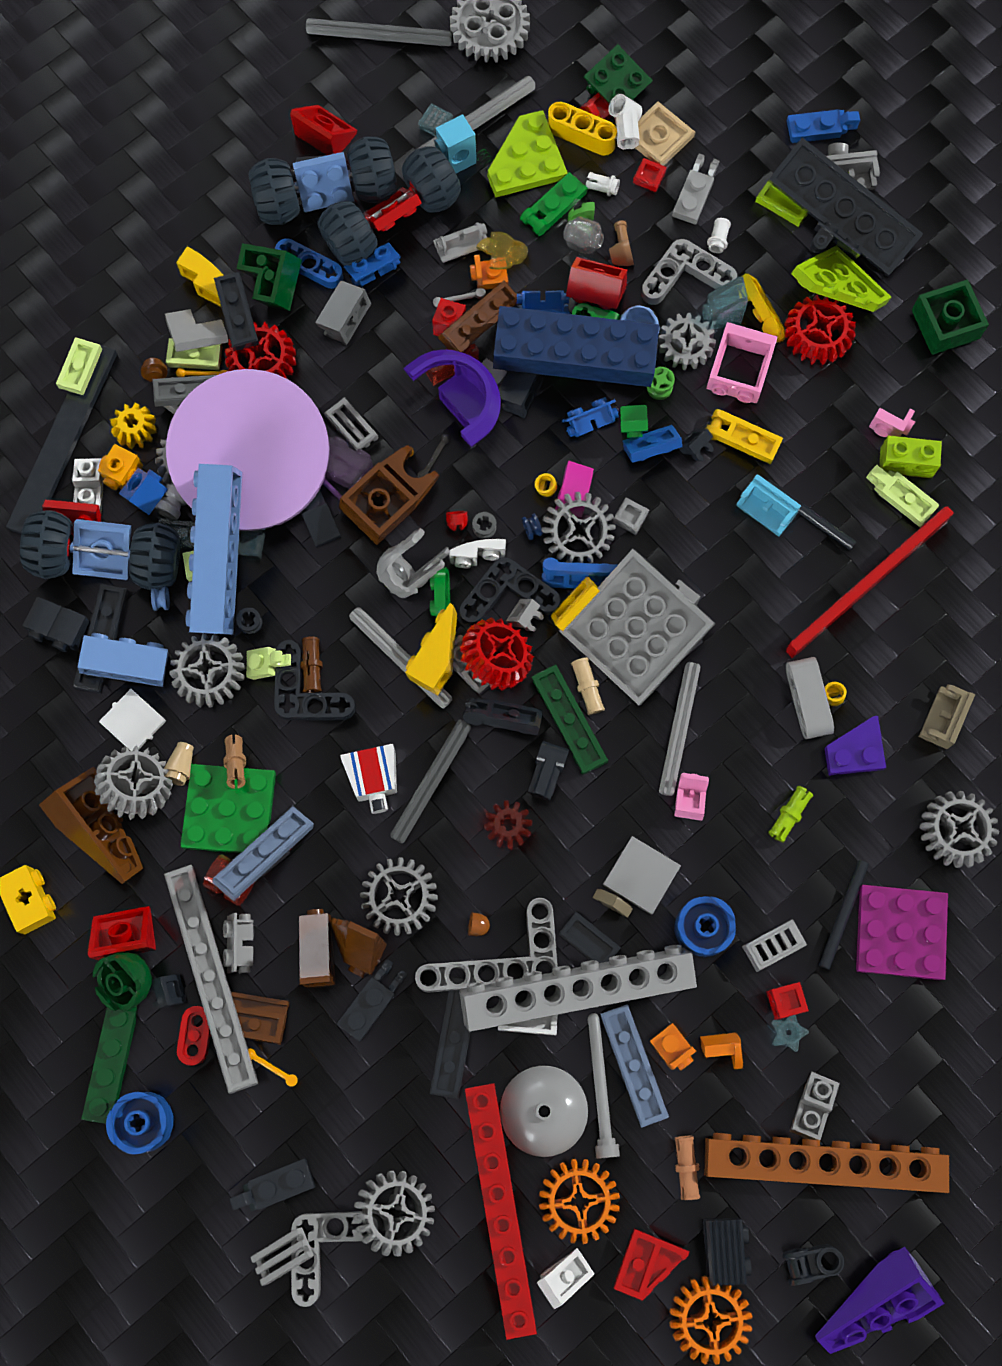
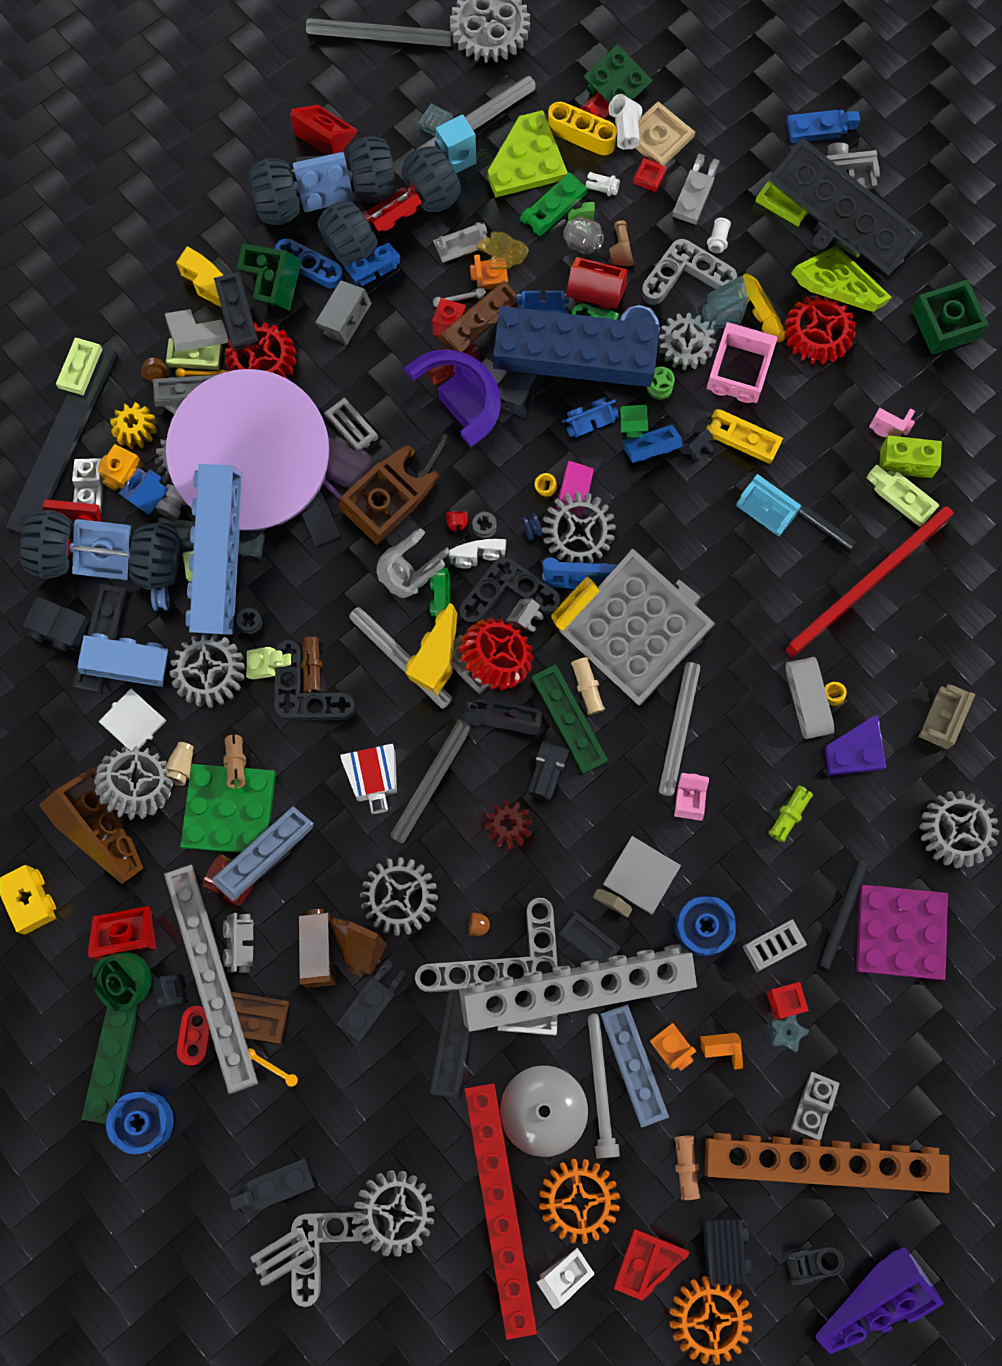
(630, 516): light grey tile -> none

